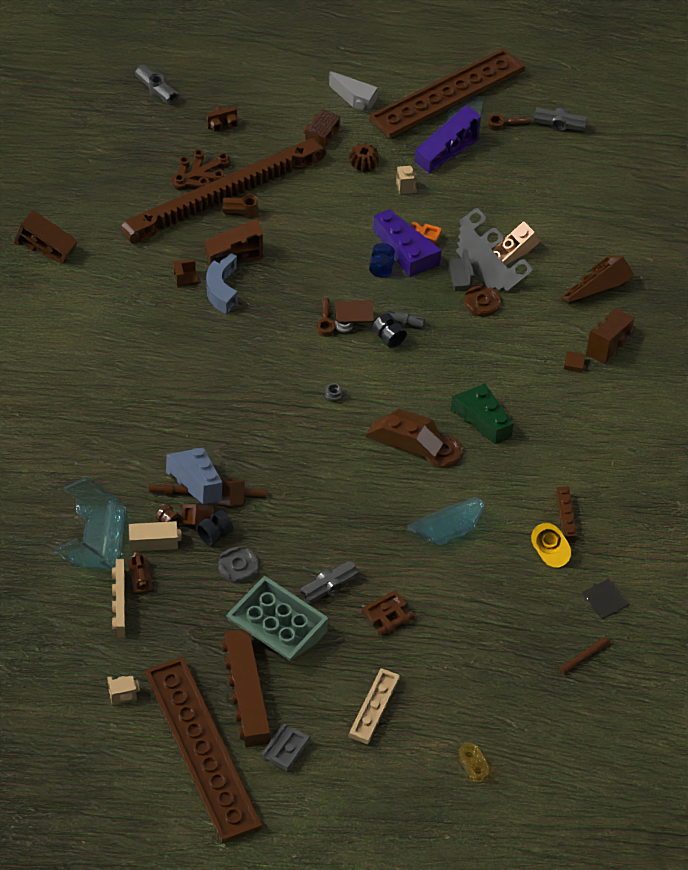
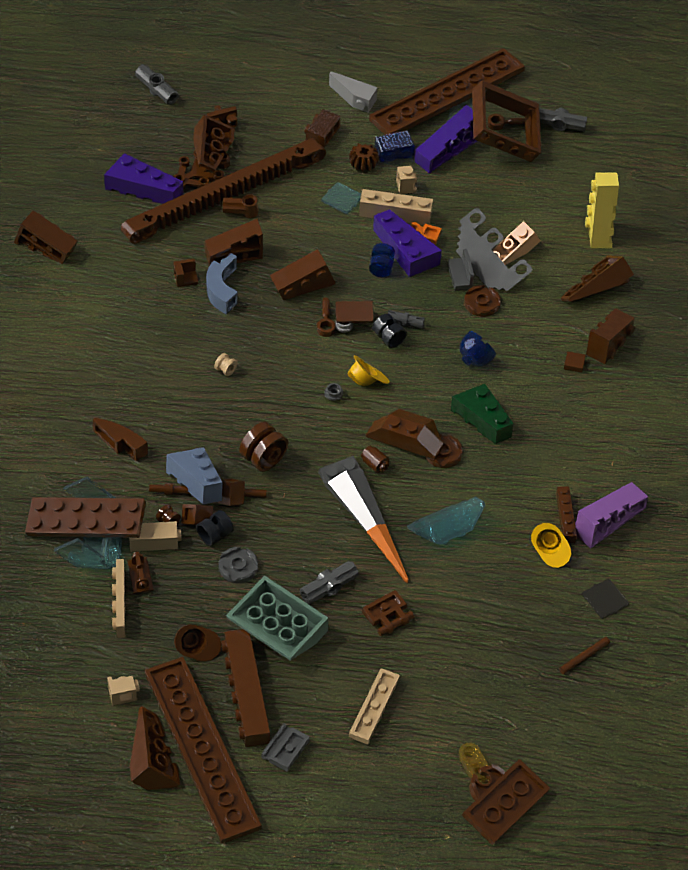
(86, 517): none -> reddish brown plate
(120, 438): none -> reddish brown slope
(142, 180): none -> dark purple wedge
(150, 756): none -> reddish brown wedge
(197, 642): none -> reddish brown piece
(211, 141): none -> reddish brown wedge
(225, 364): none -> tan wheel
(263, 446): none -> reddish brown wheel
(303, 276): none -> reddish brown wedge
(341, 198): none -> clear light blue piece
(352, 490): none -> dark grey plate
(365, 374): none -> yellow piece
(375, 459): none -> reddish brown brick
(394, 146): none -> clear blue brick
(406, 207): none -> tan brick
(475, 350): none -> clear blue cylinder
(502, 799): none -> reddish brown plate
(511, 102): none -> reddish brown window
(602, 209): none -> light yellow wedge
(609, 514): none -> medium lavender wedge

